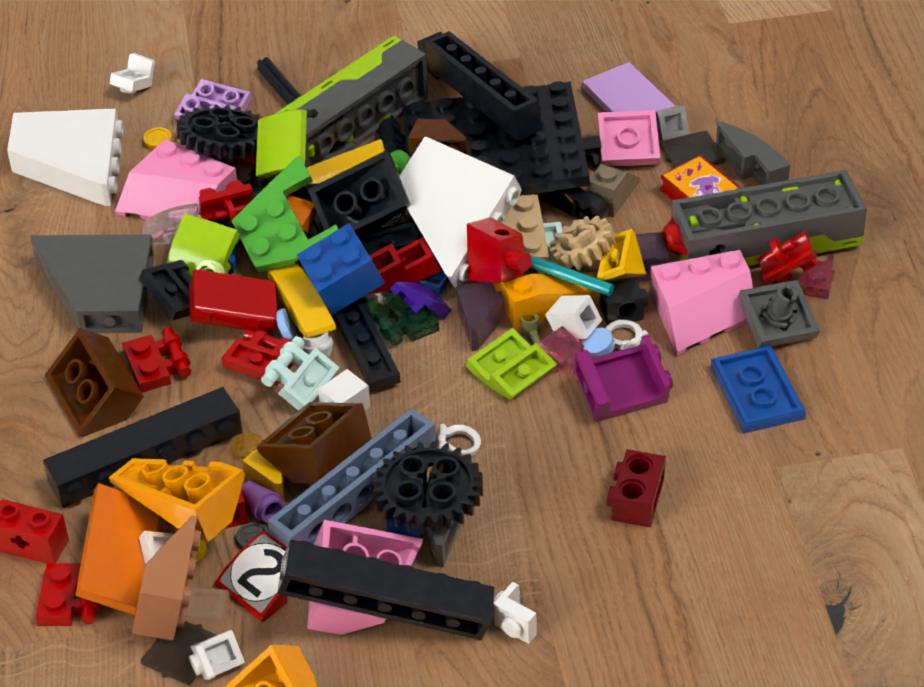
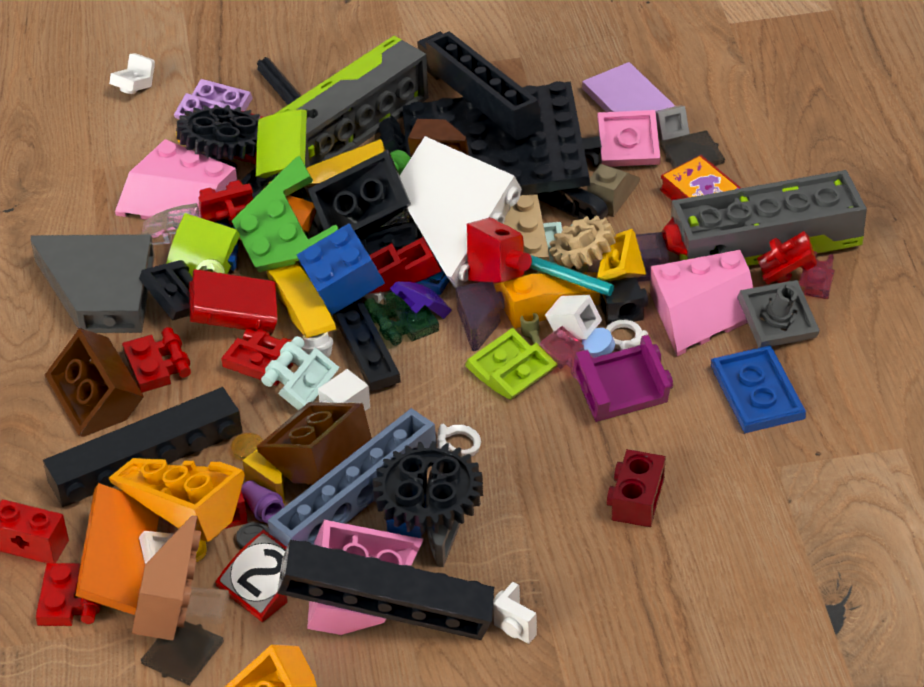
(69, 150): white slope -> none
(155, 136): yellow piece -> none
(216, 655): white bracket -> none
(285, 324): light blue piece -> none
(751, 155): dark grey slope -> none

